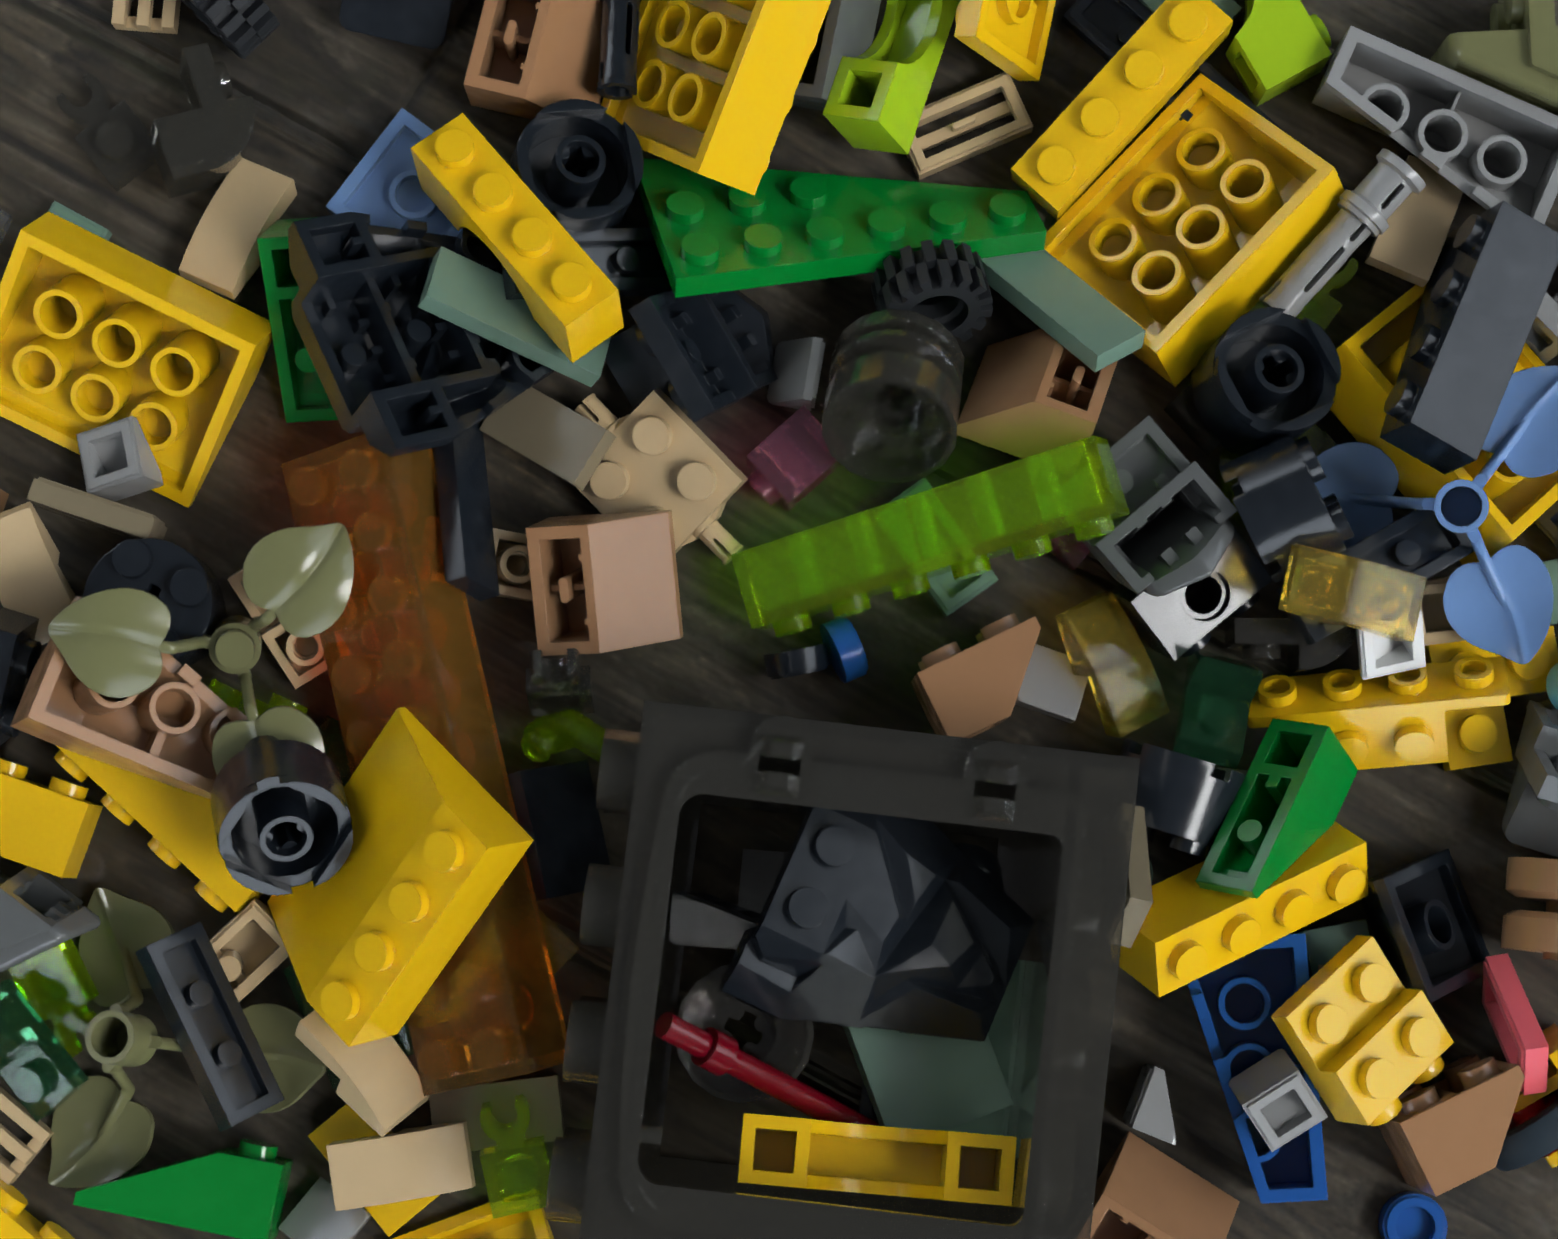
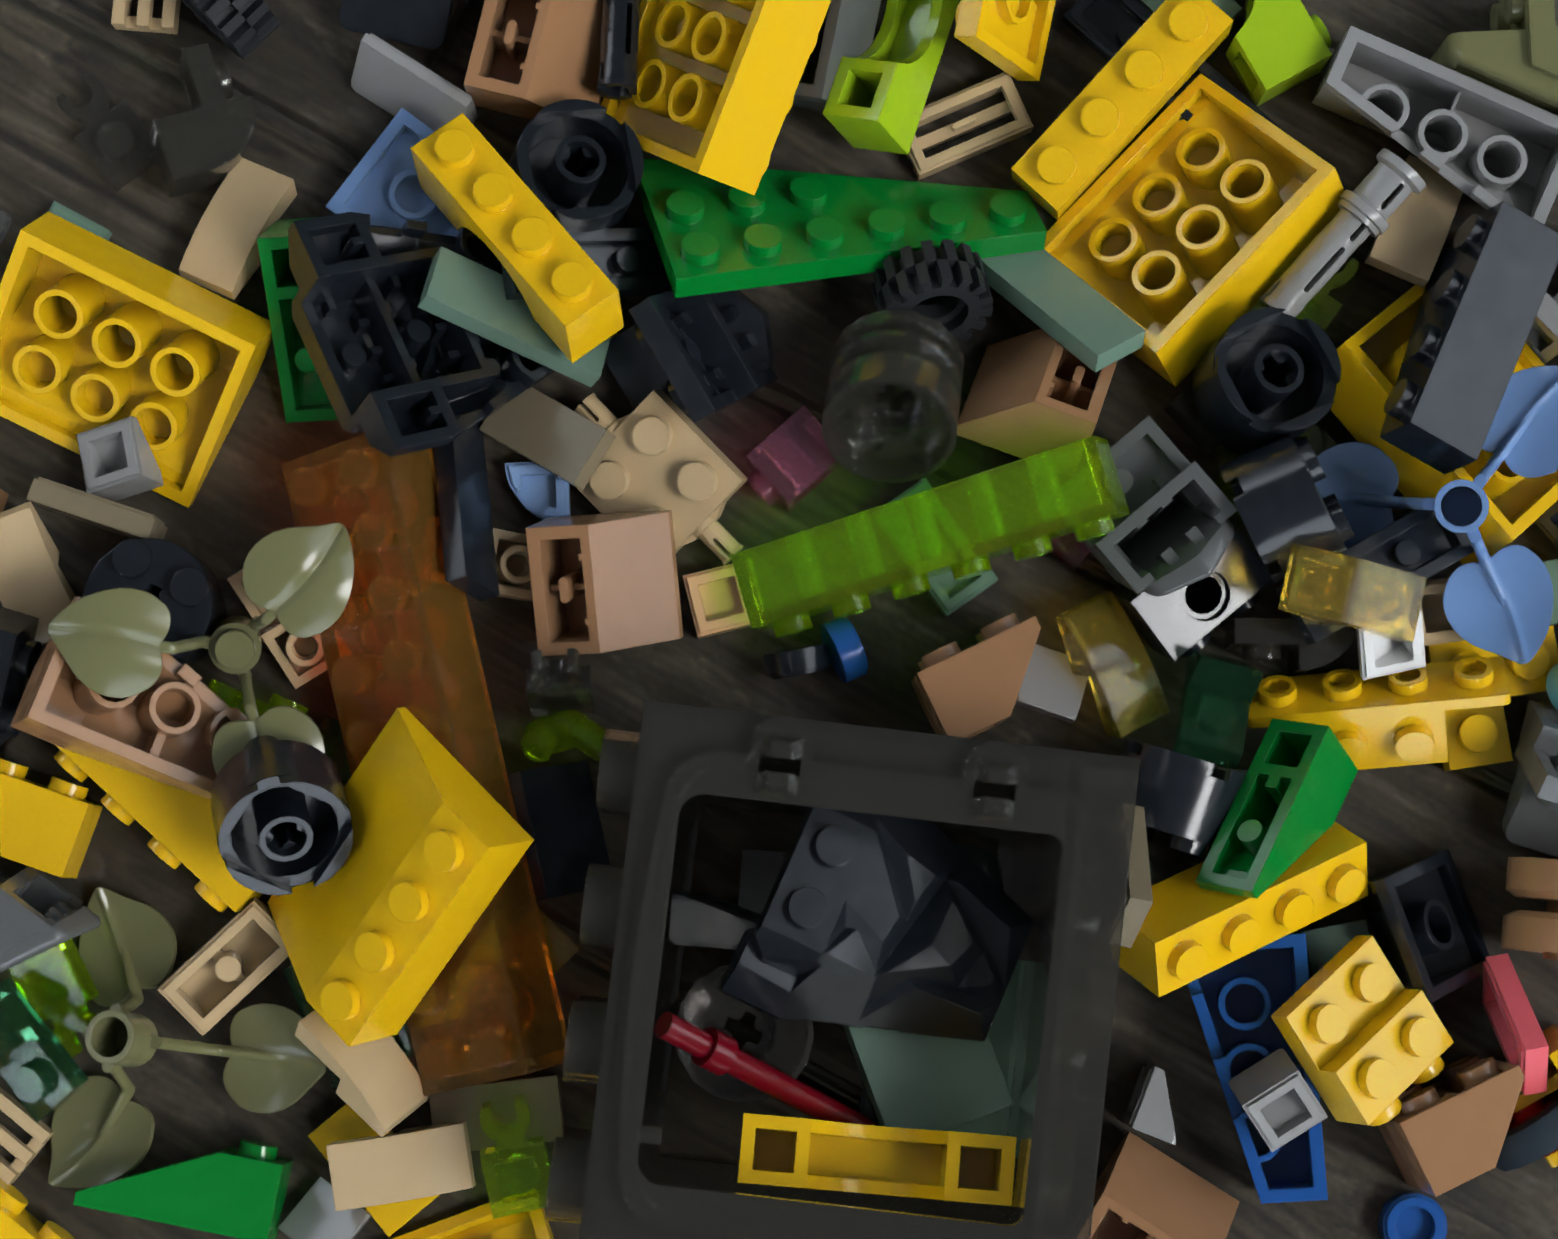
(210, 1026): black plate -> none
(399, 82): none -> light grey slope
(539, 490): none -> light blue tile
(716, 601): none -> light nougat tile
(798, 373): light grey slope -> none

